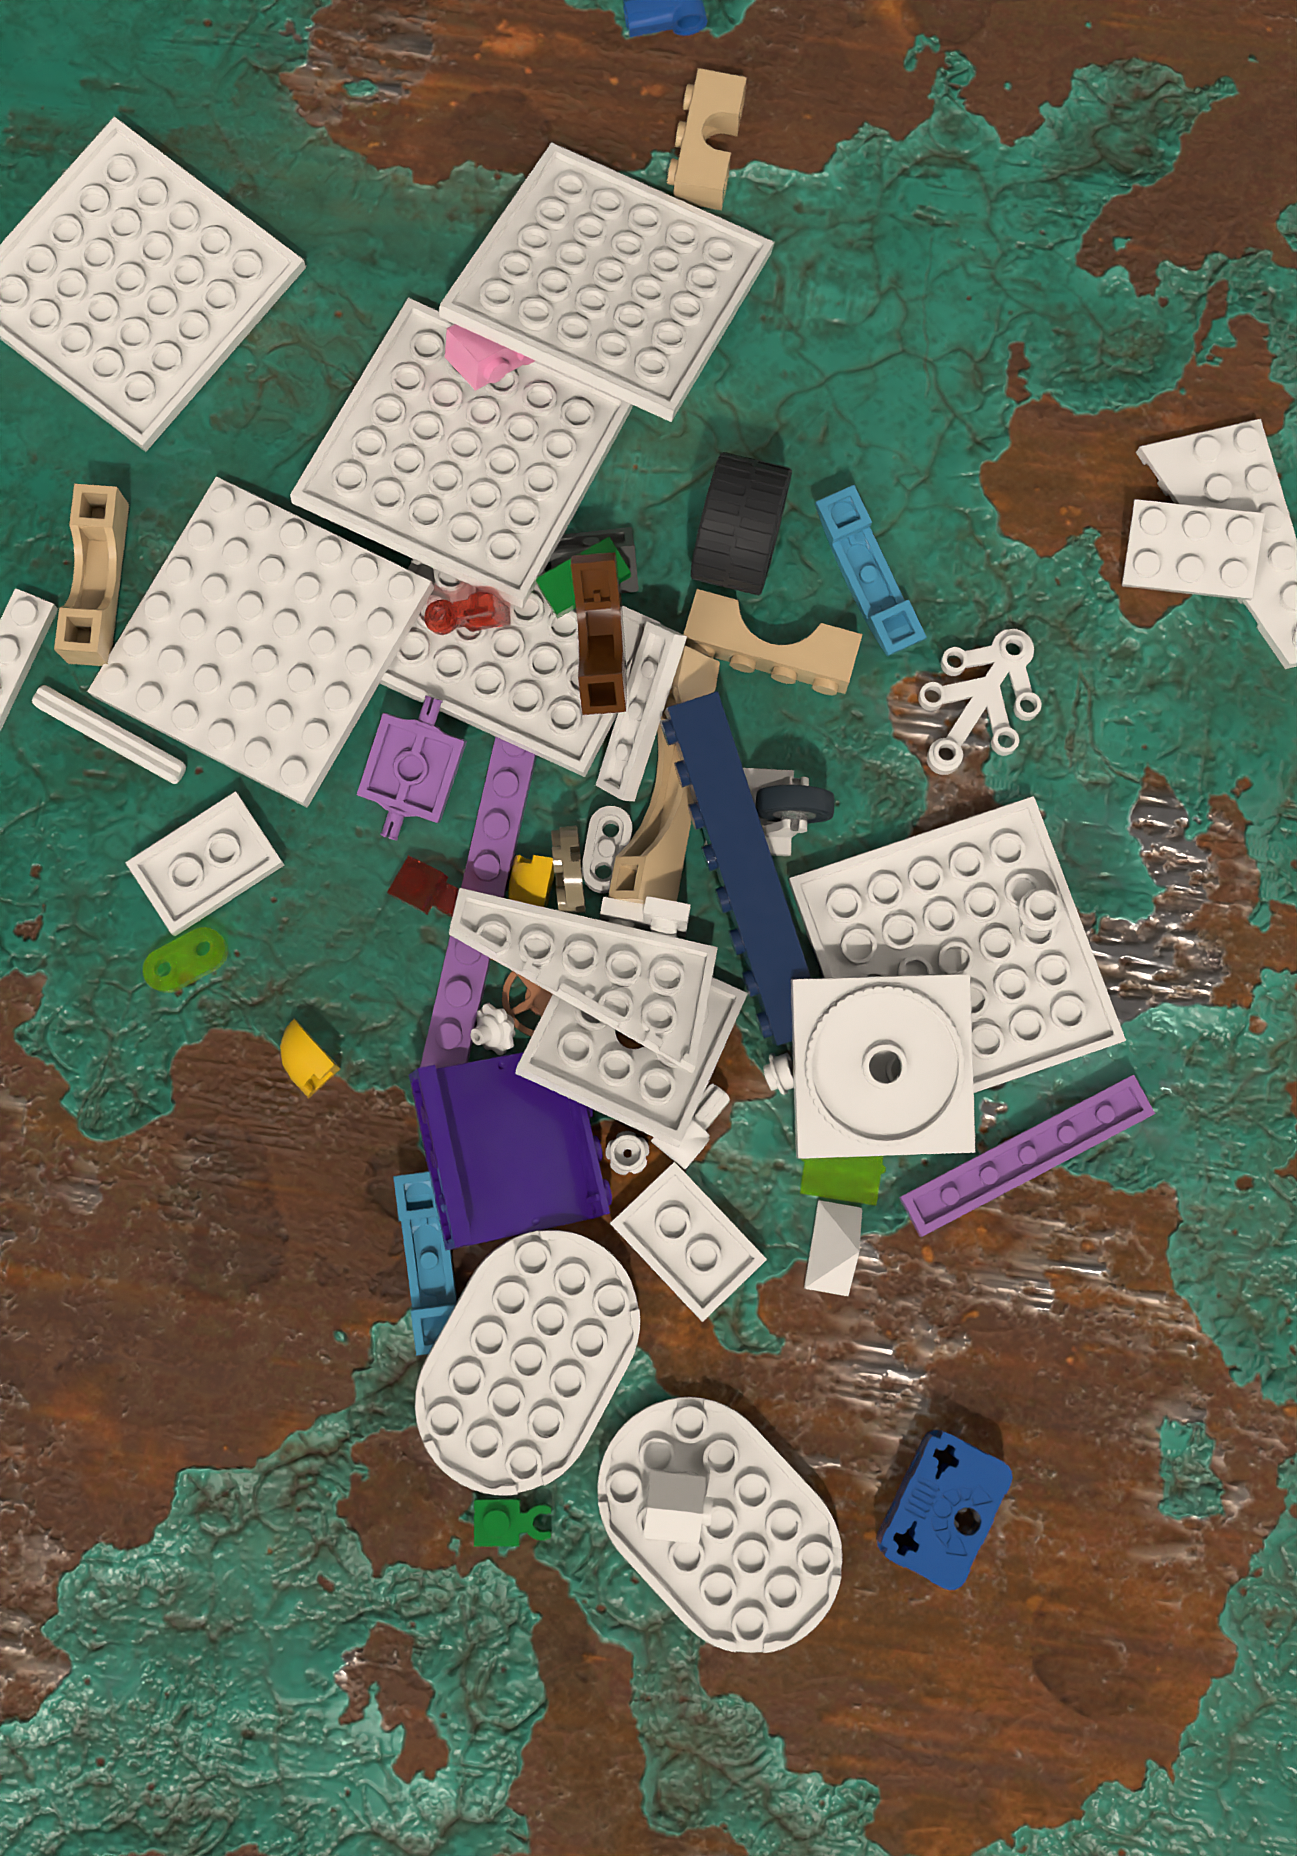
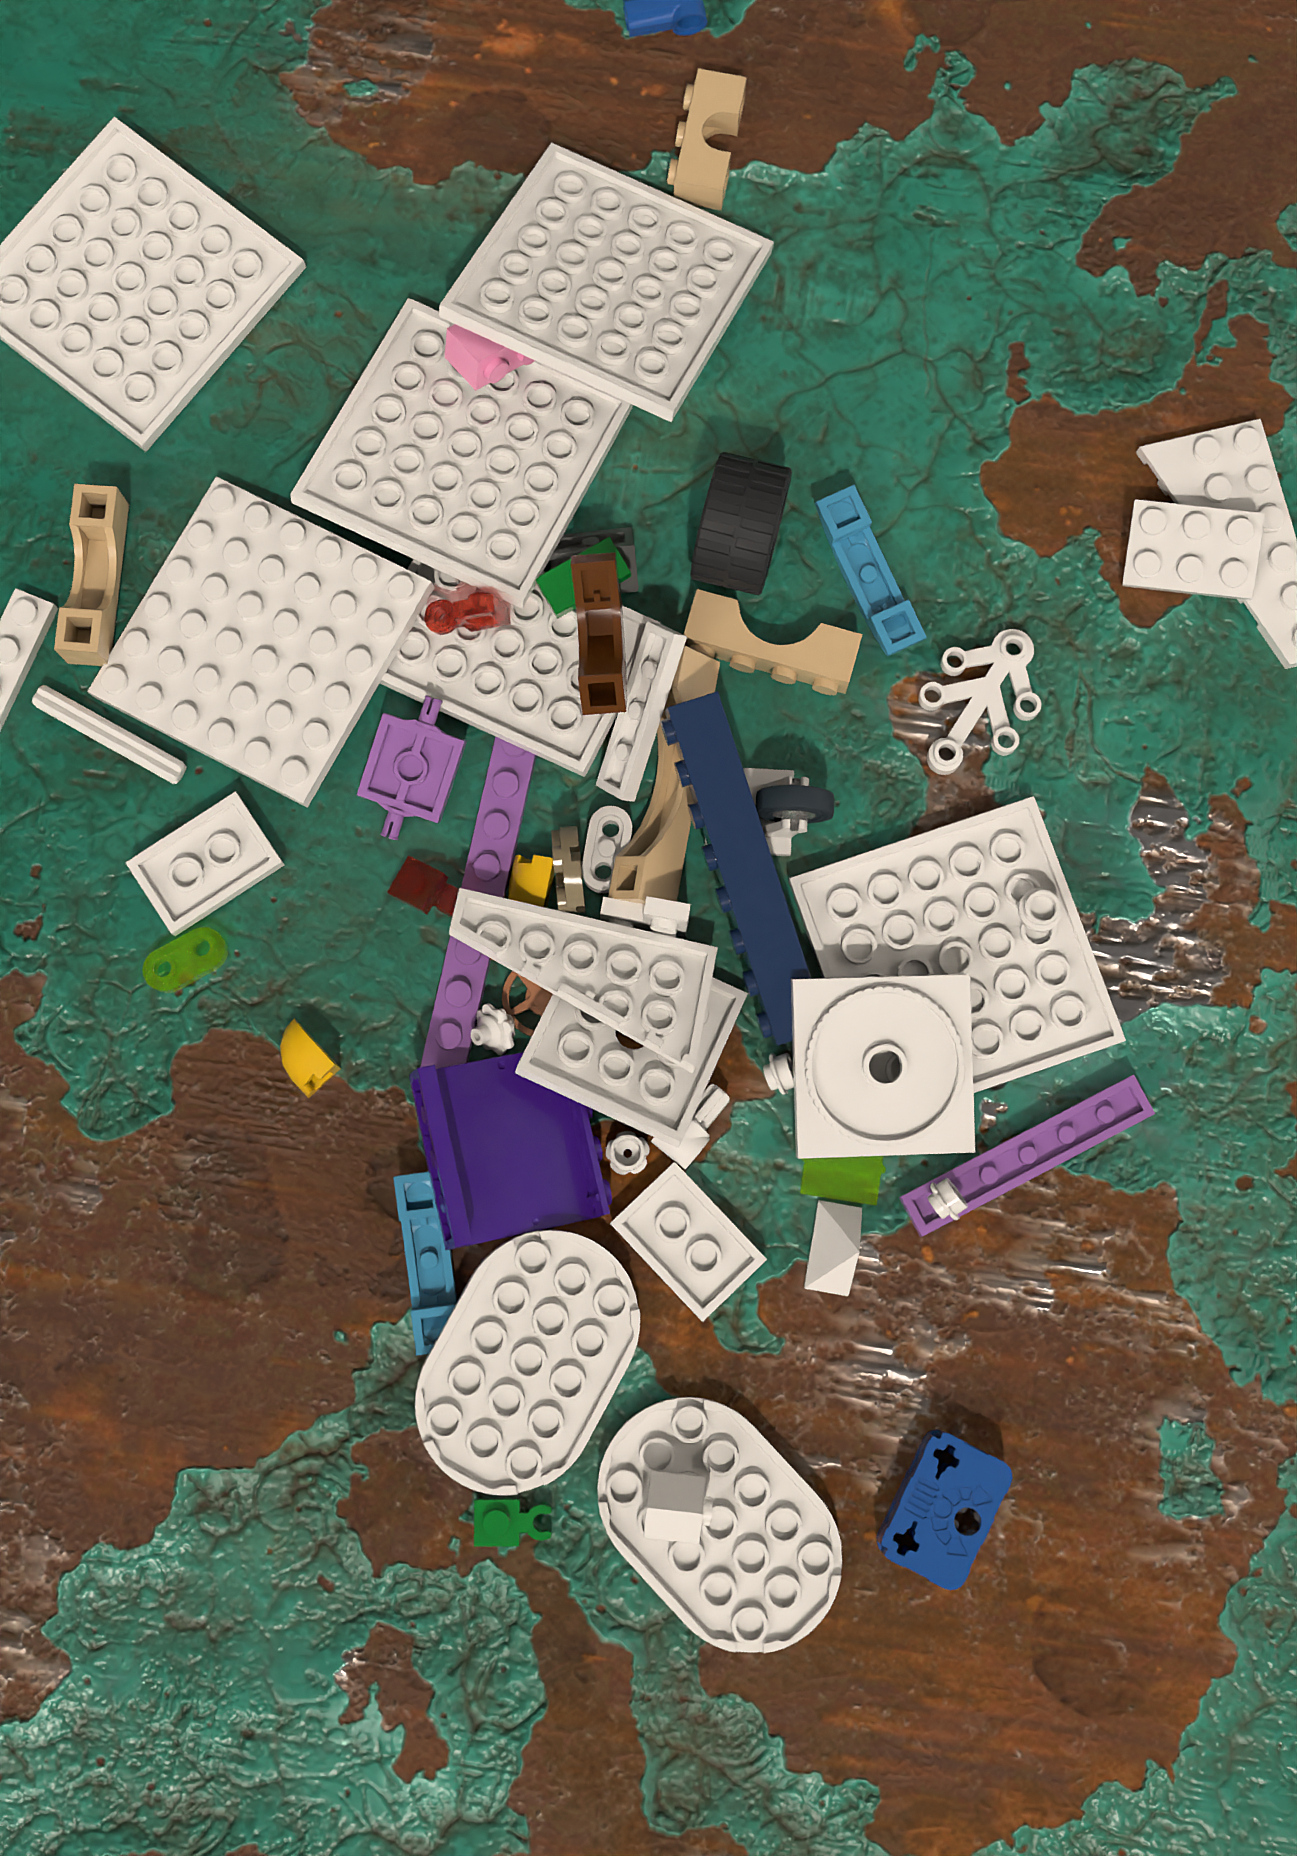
(946, 1199): none -> white plate

